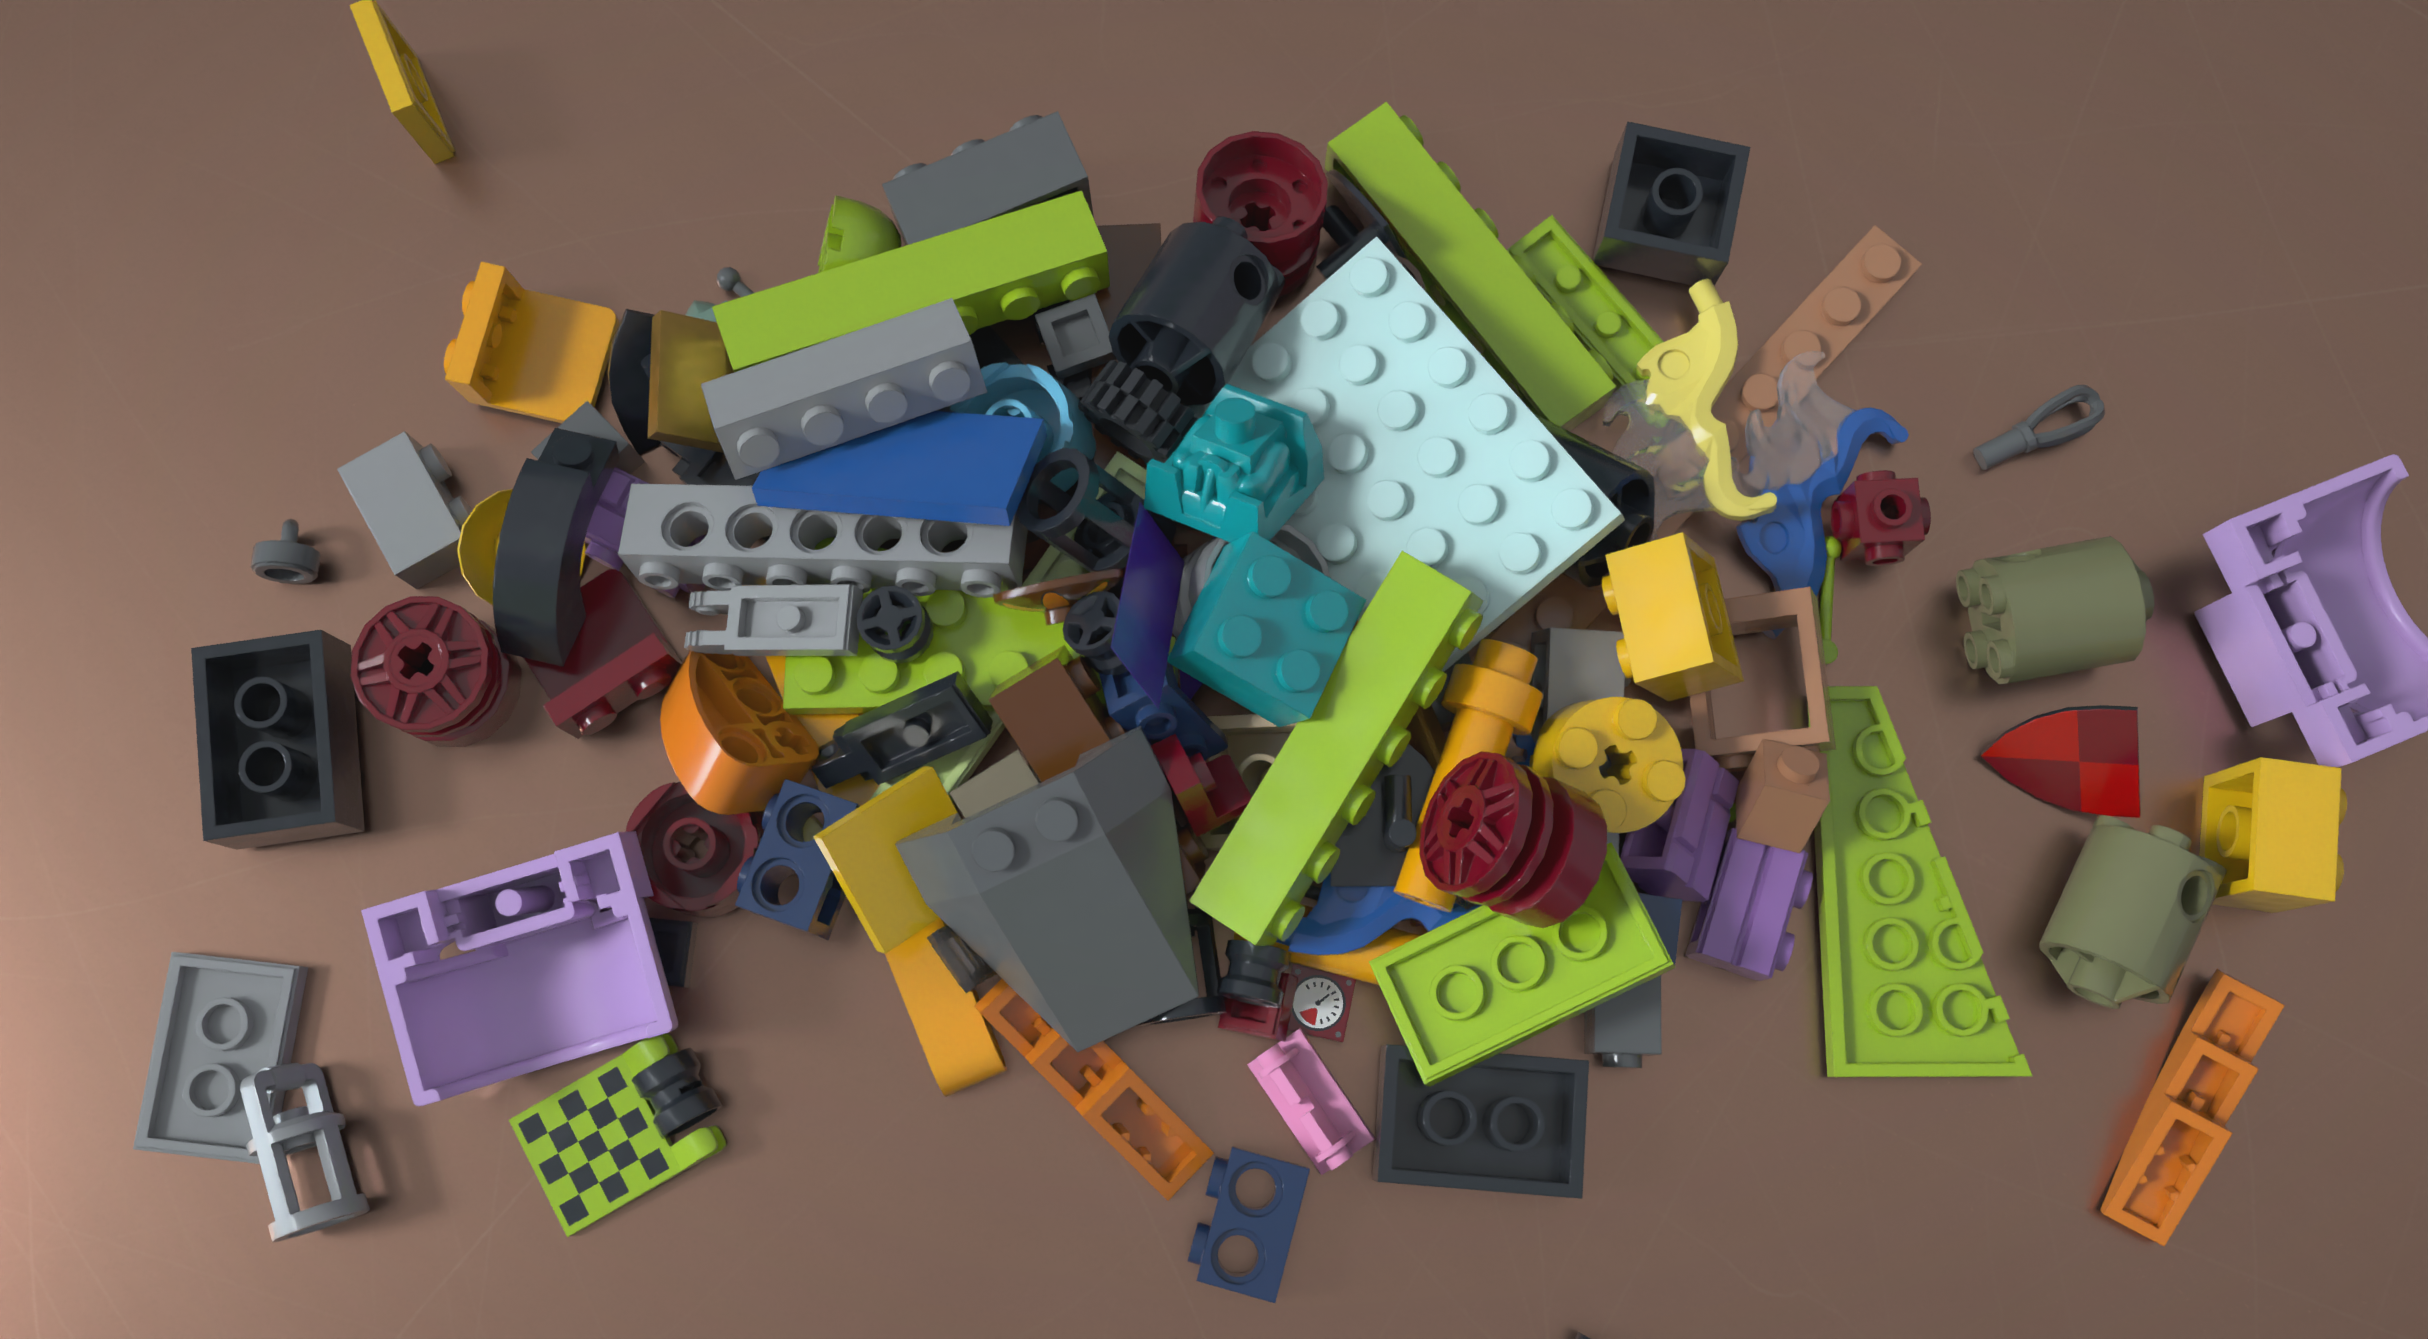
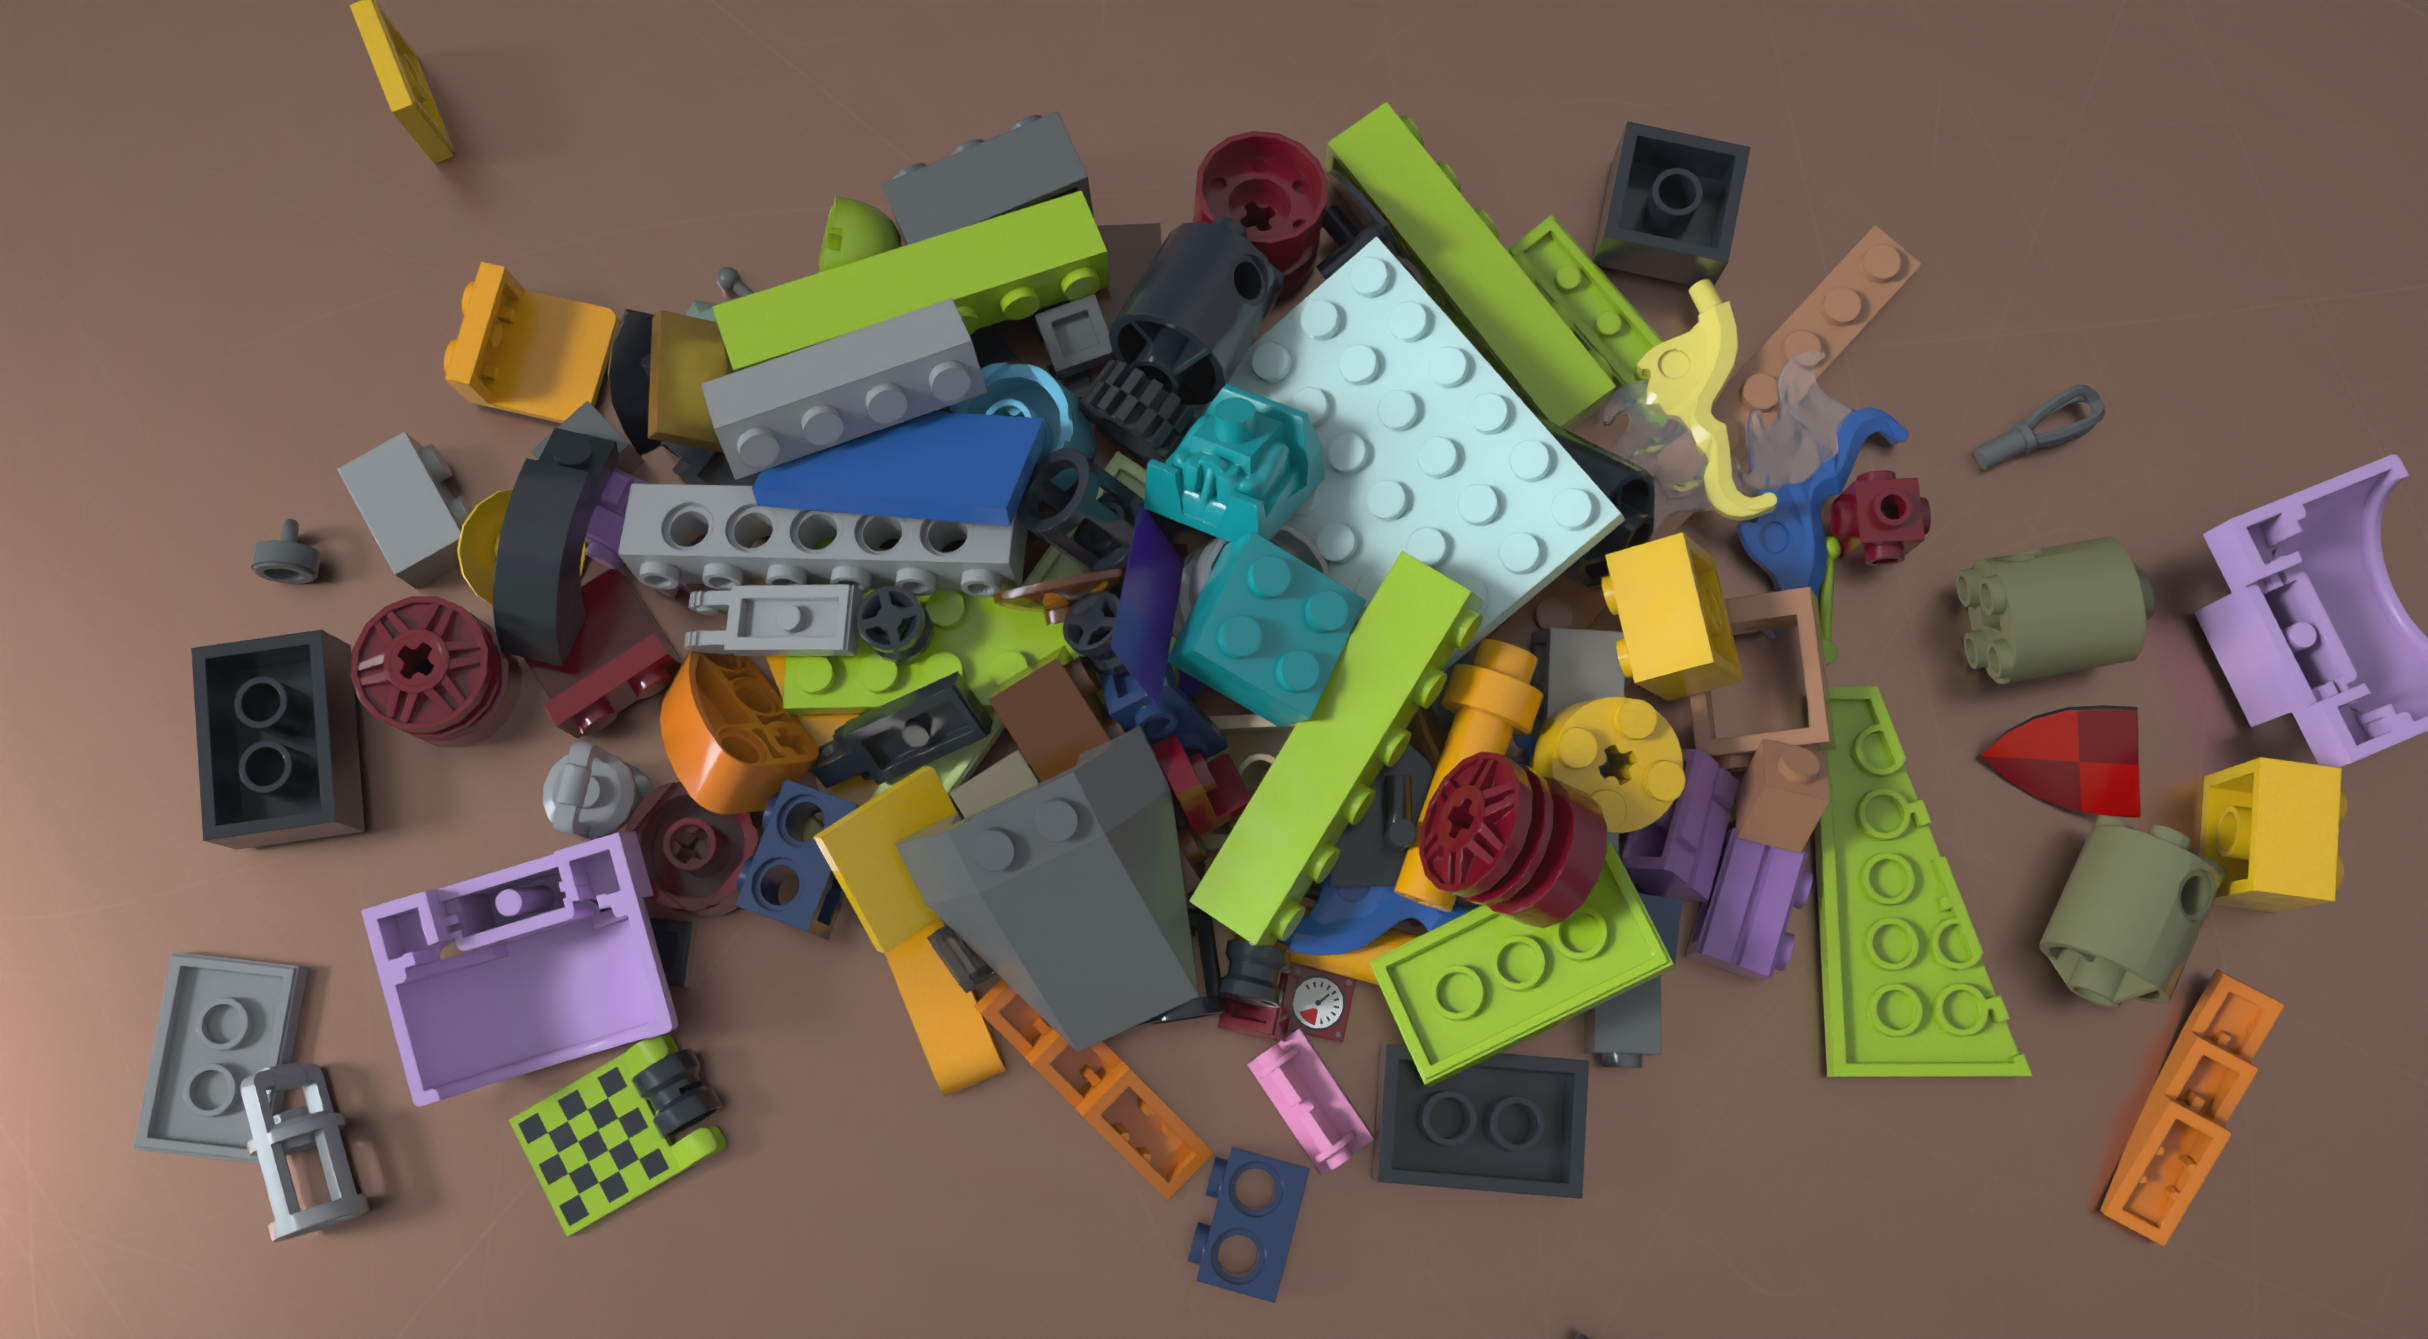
(592, 792): none -> light grey piece

